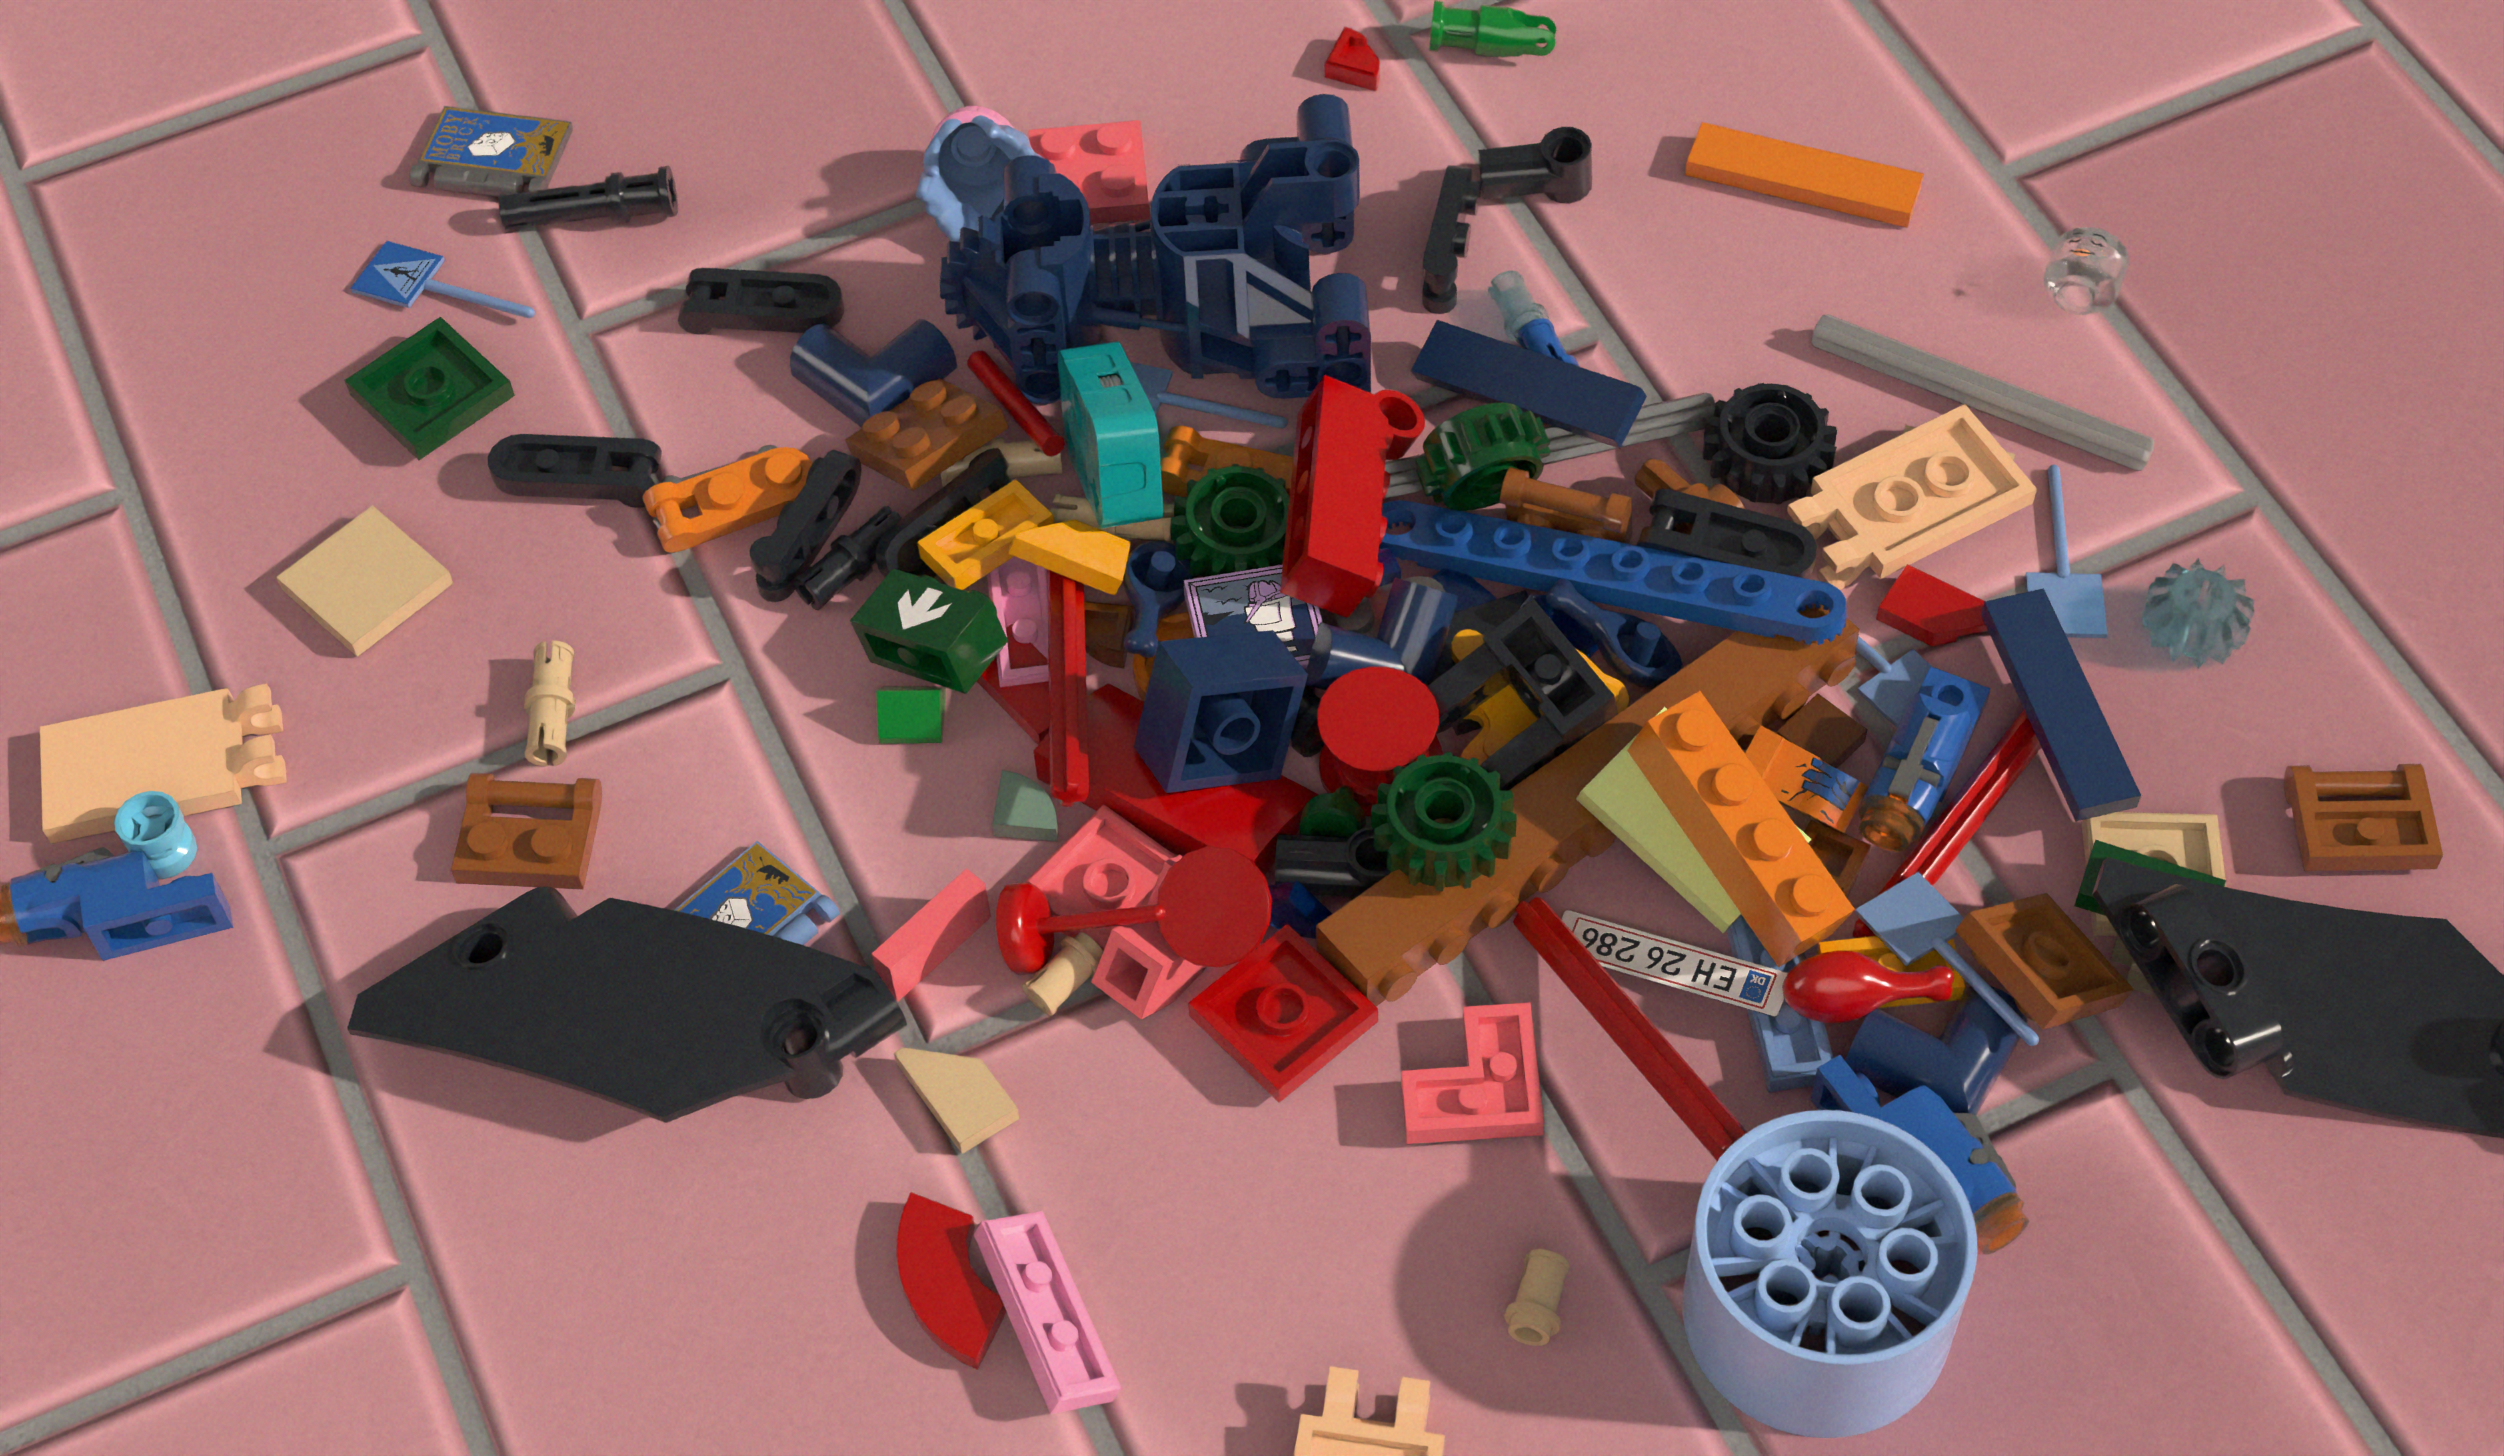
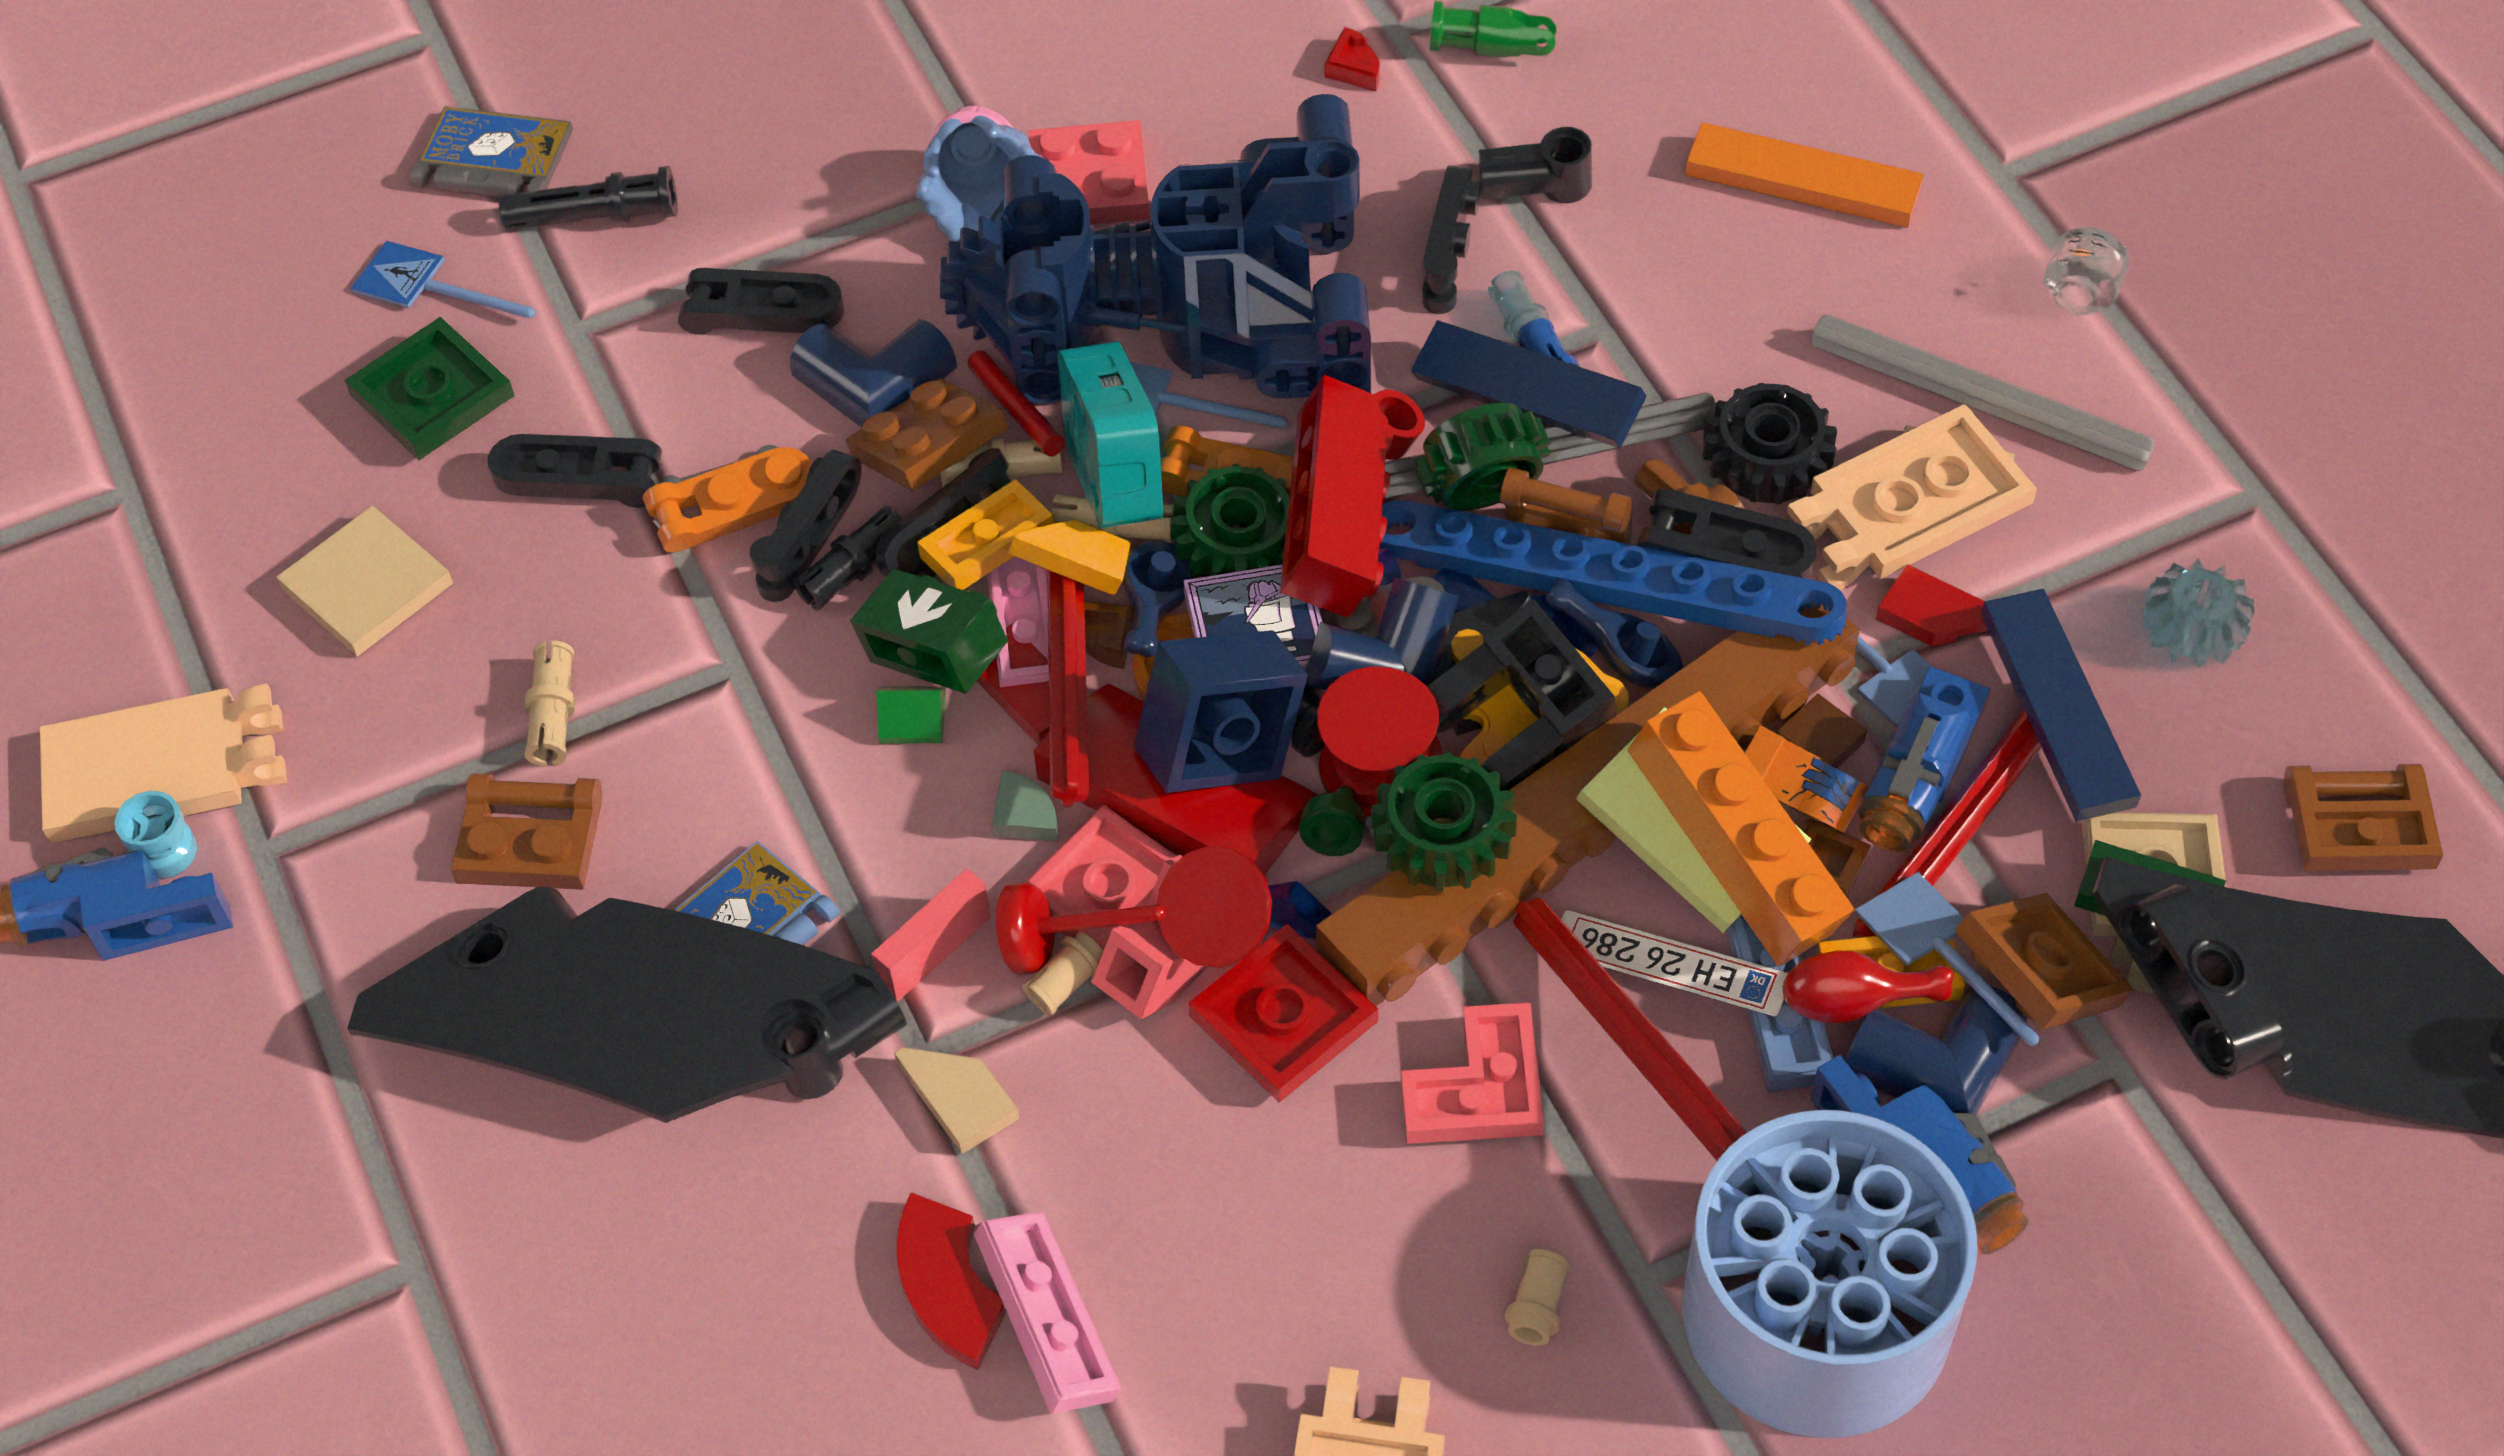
(1330, 863): black piece -> none
(2073, 596): medium blue piece -> none

